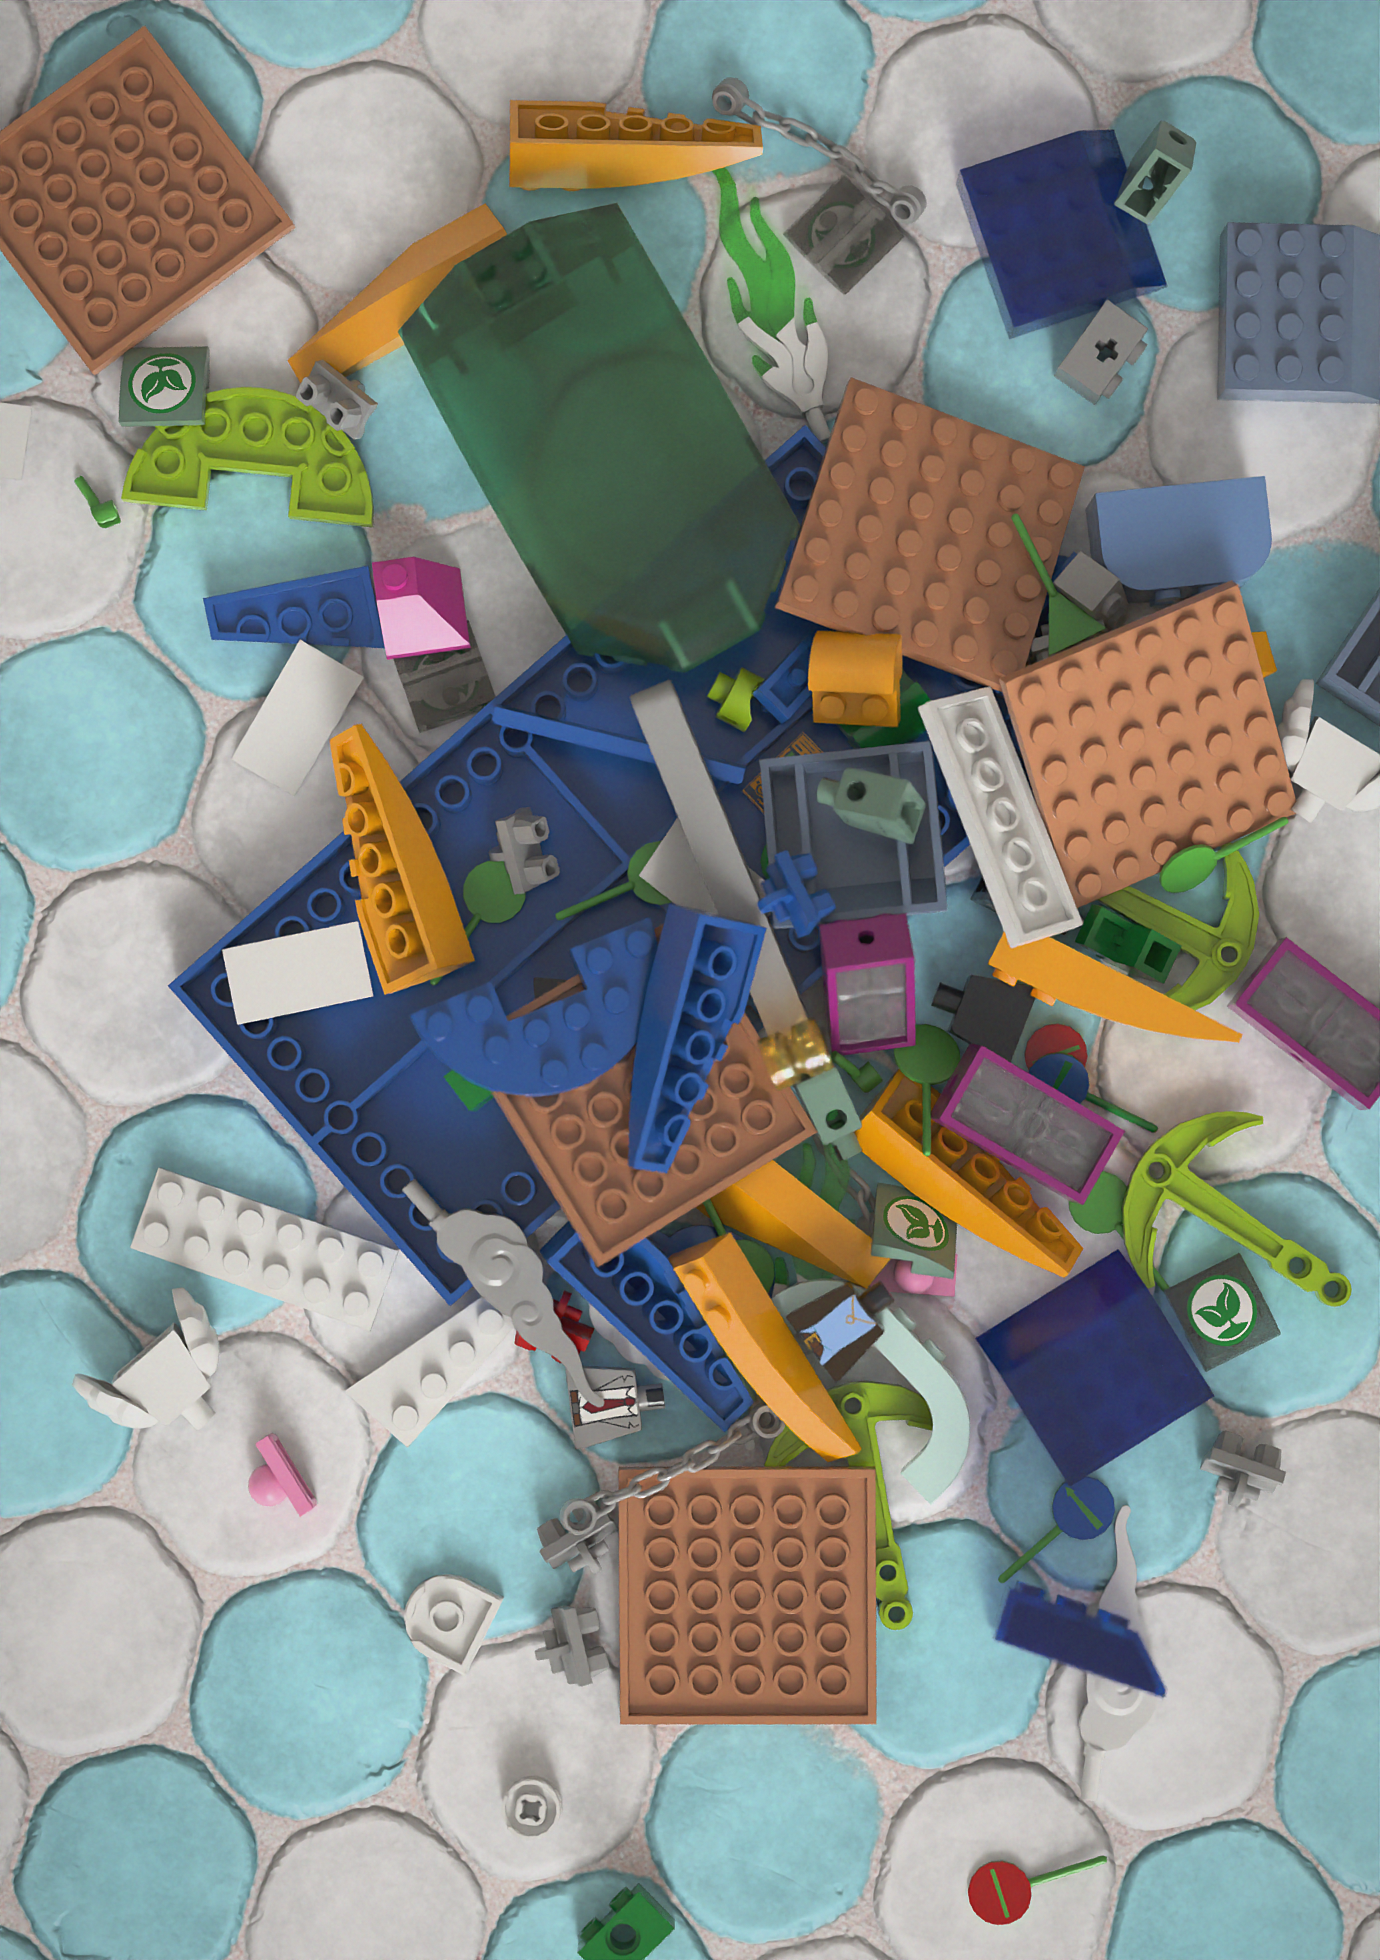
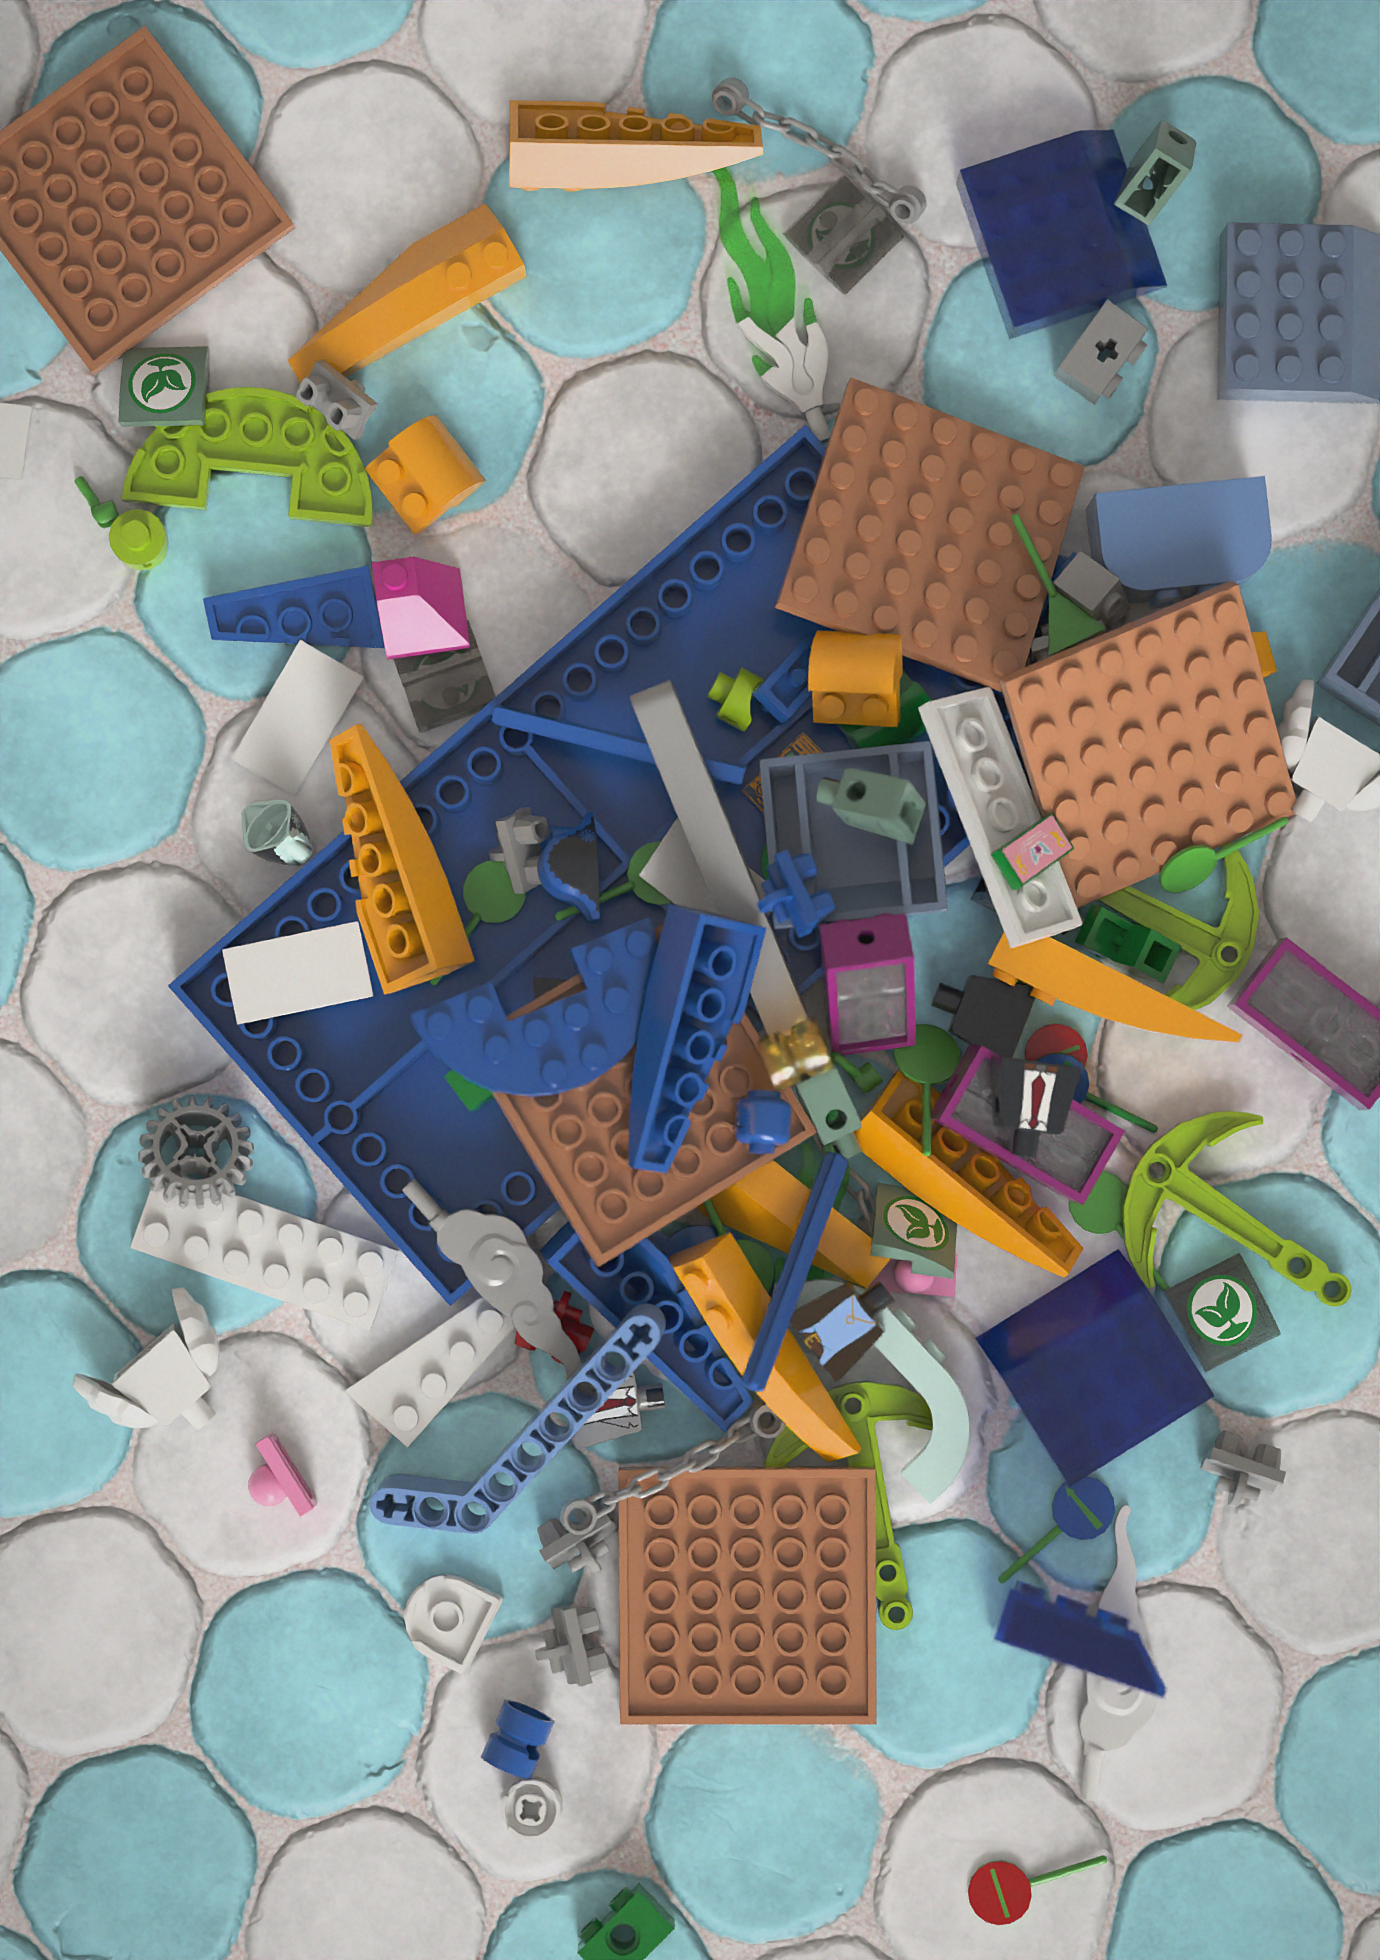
(138, 539): none -> lime piece
(172, 1176): none -> light grey gear
(276, 832): none -> light aqua hat
(424, 473): none -> light orange brick
(513, 1458): none -> medium blue beam
(516, 1741): none -> blue wheel
(571, 868): none -> hat
(604, 441): clear green windscreen -> none
(762, 1121): none -> blue head
(794, 1272): none -> blue axle
(1031, 1099): none -> torso
(1032, 851): none -> tile

